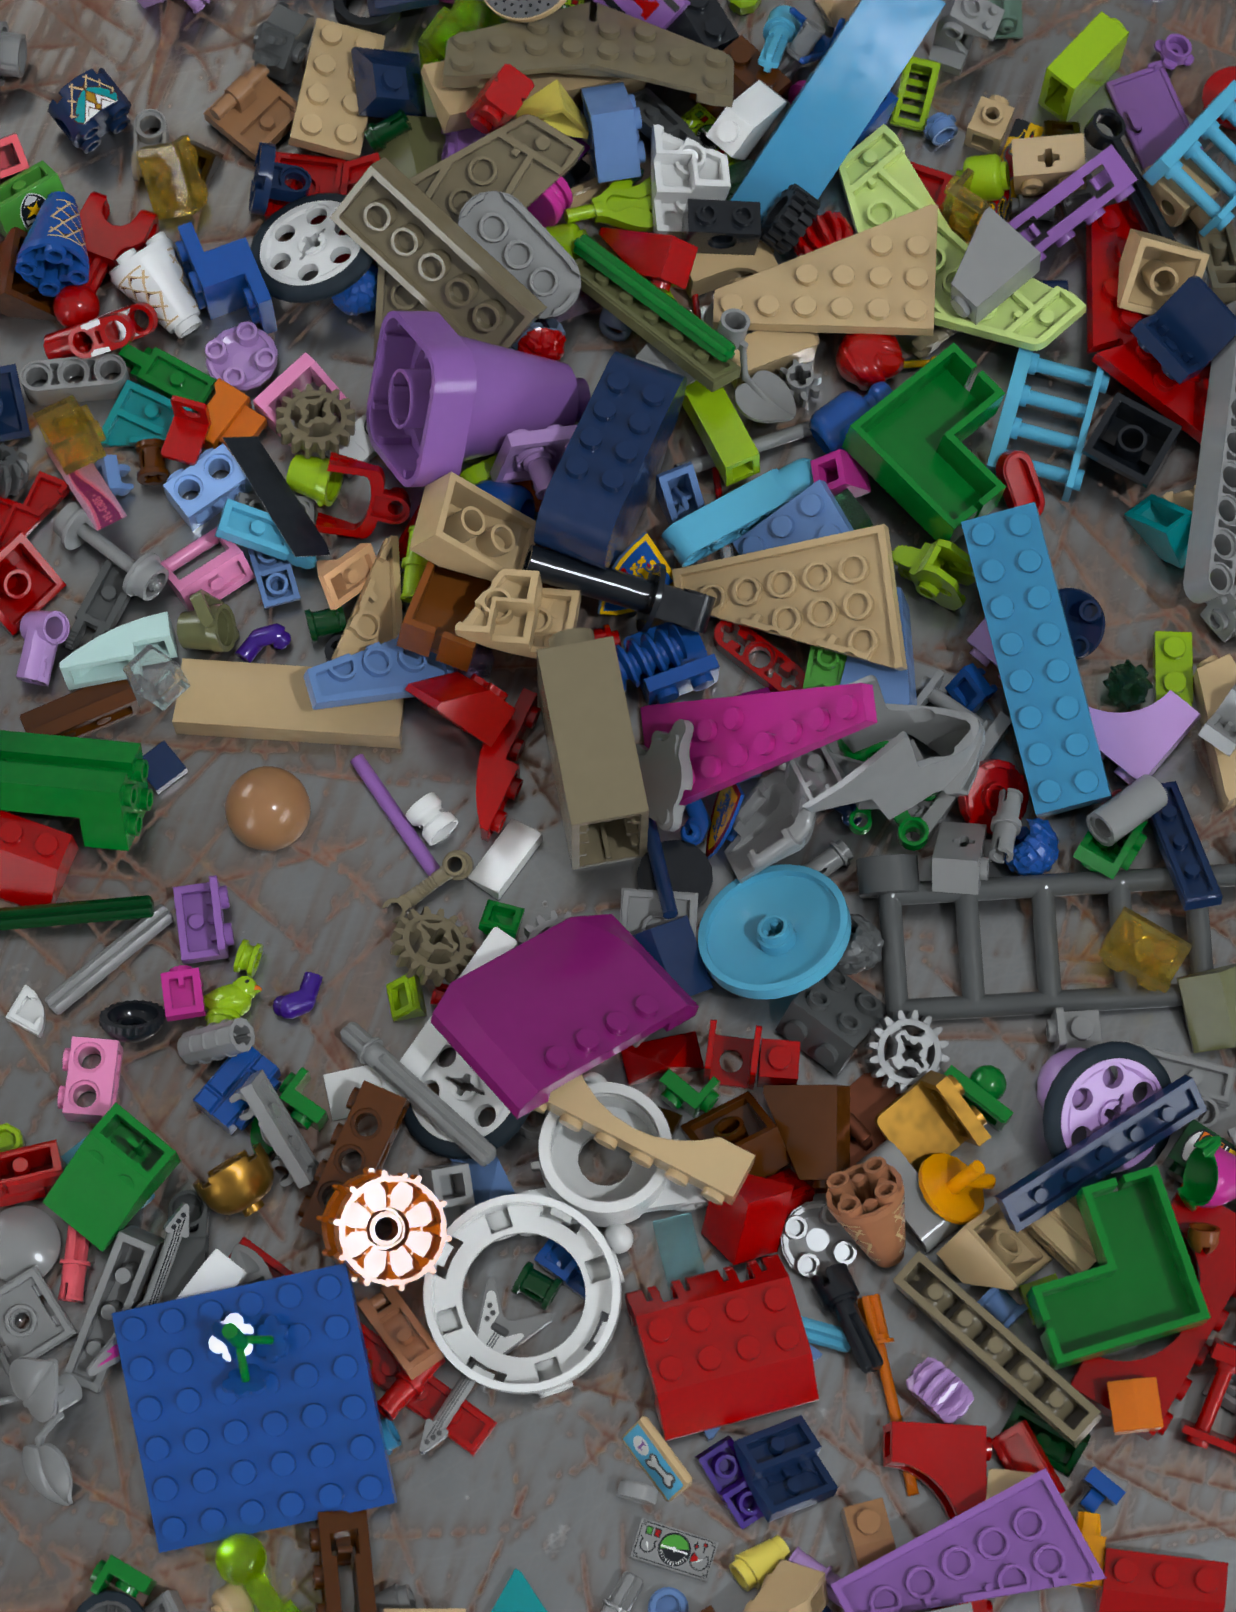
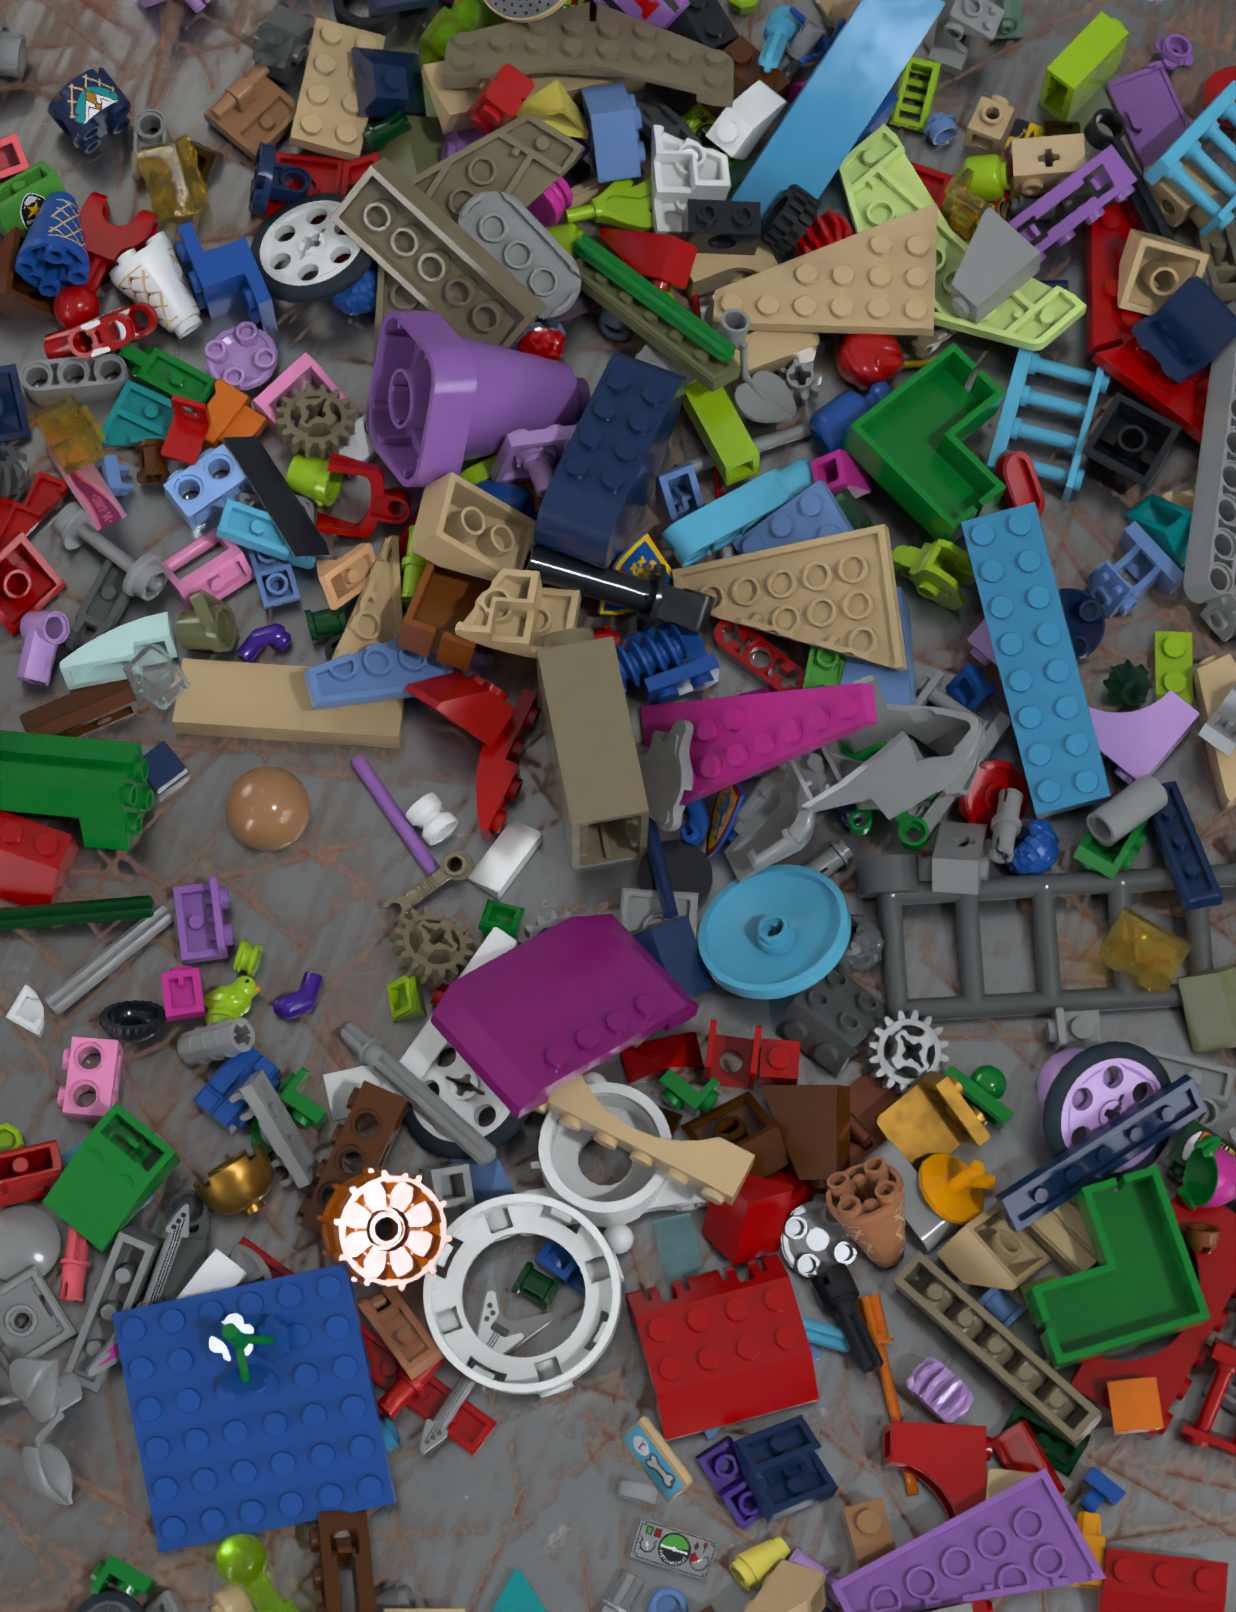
(1146, 566): none -> medium blue tile

